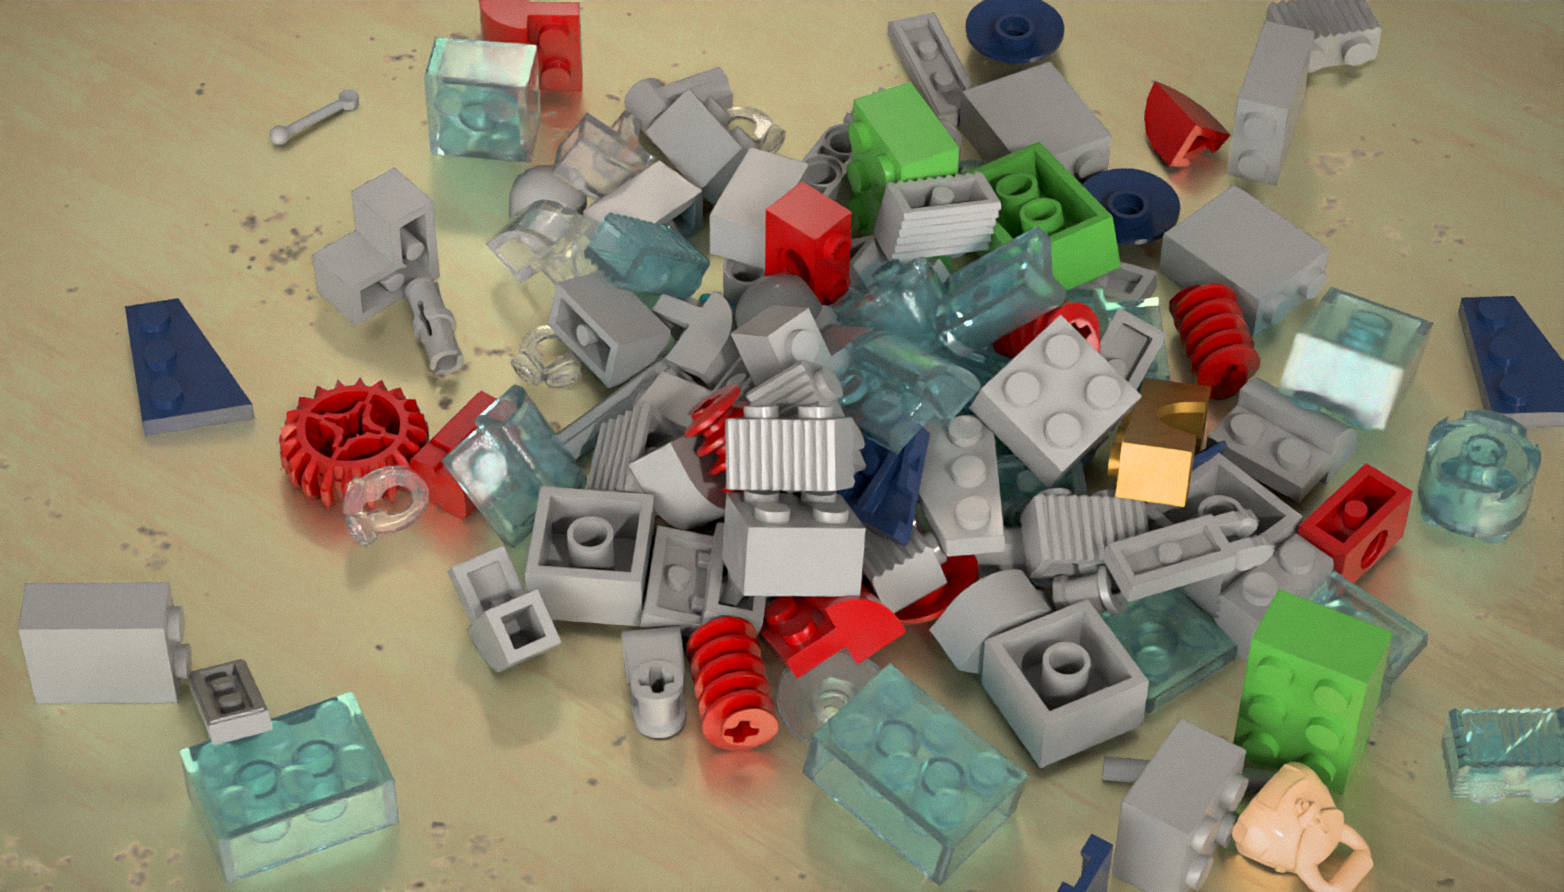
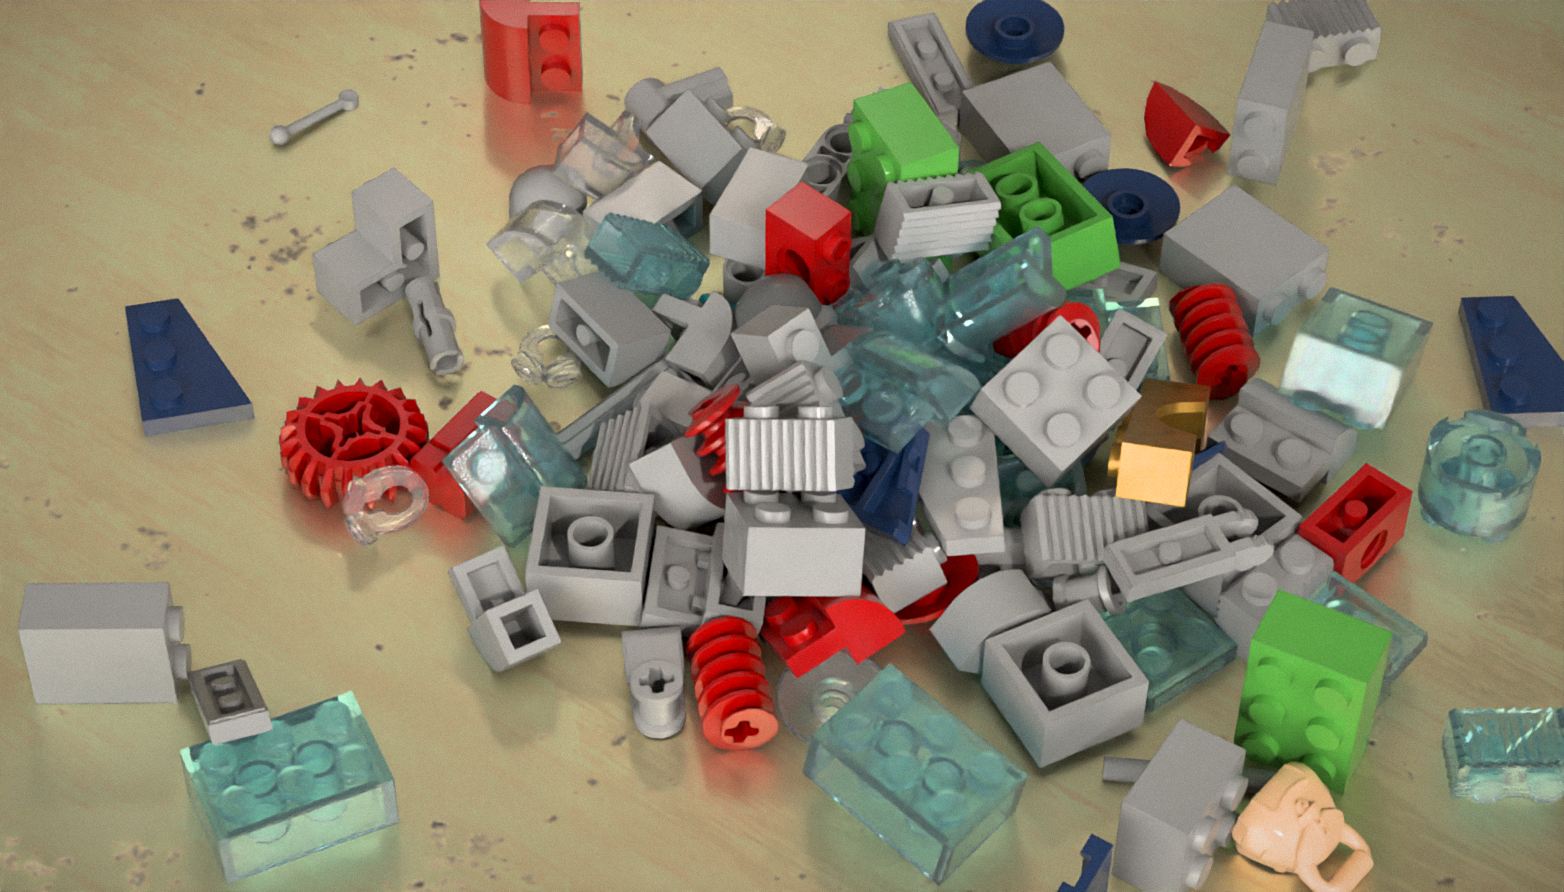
(483, 99): clear light blue brick -> none

